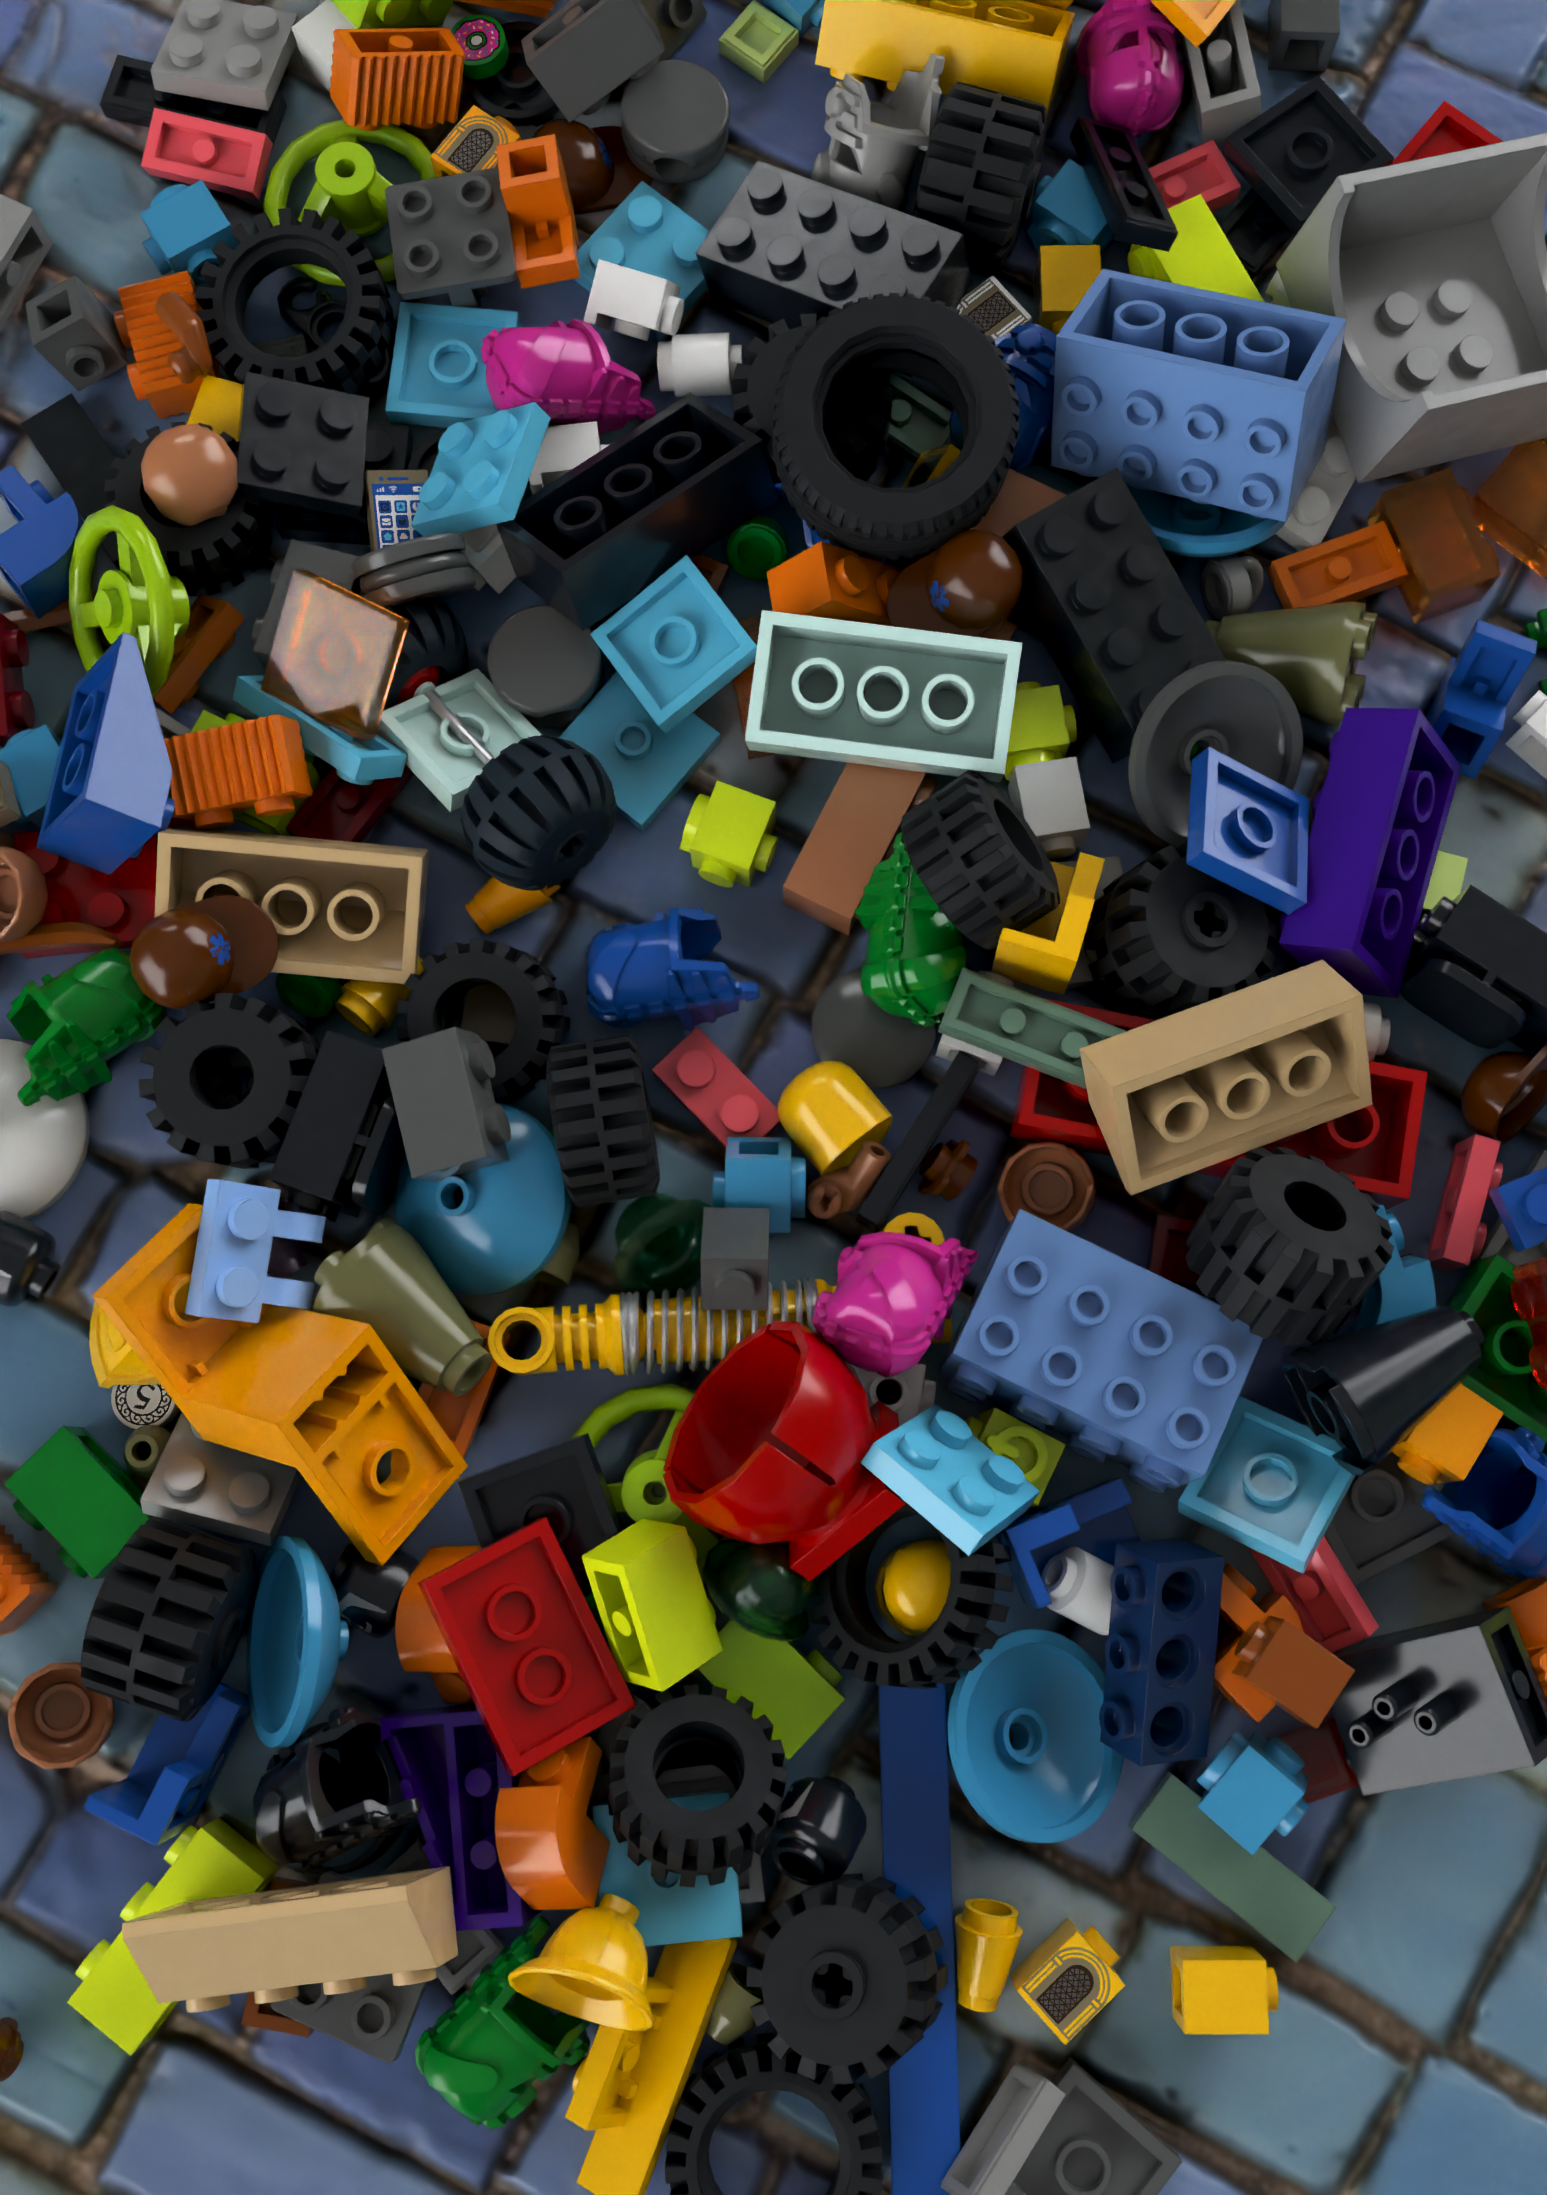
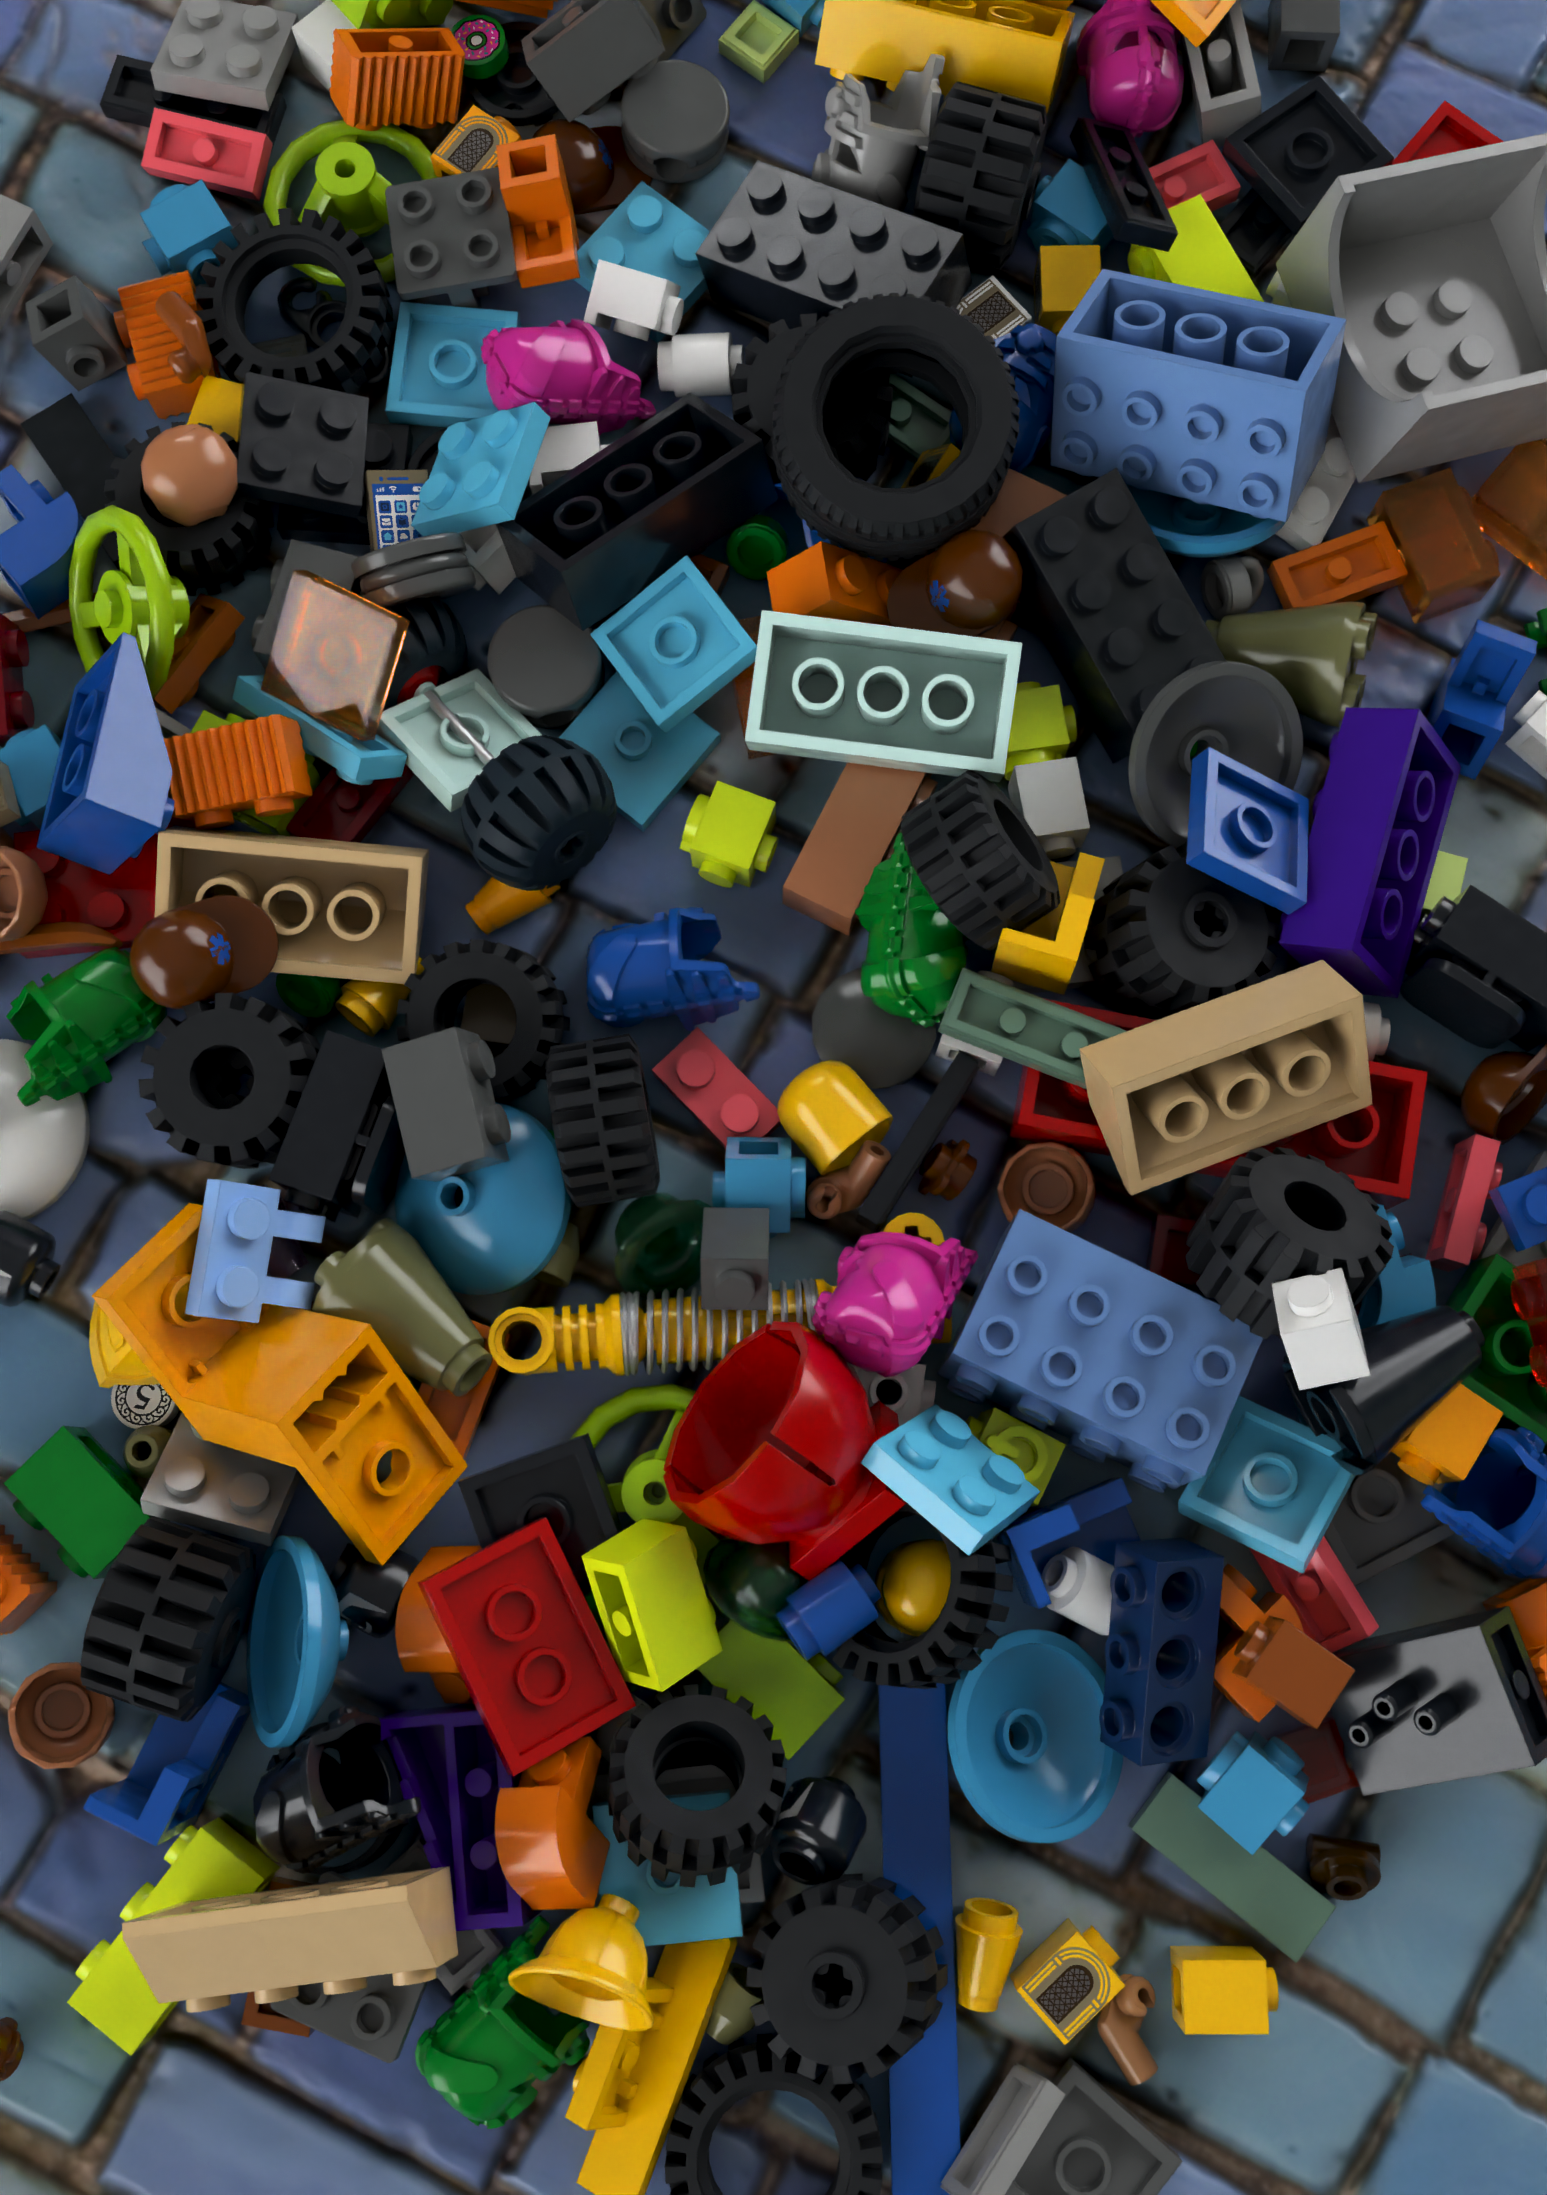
(829, 1609): none -> blue brick
(1120, 2028): none -> medium nougat arm
(1320, 1329): none -> white brick
(1343, 1866): none -> dark brown plate

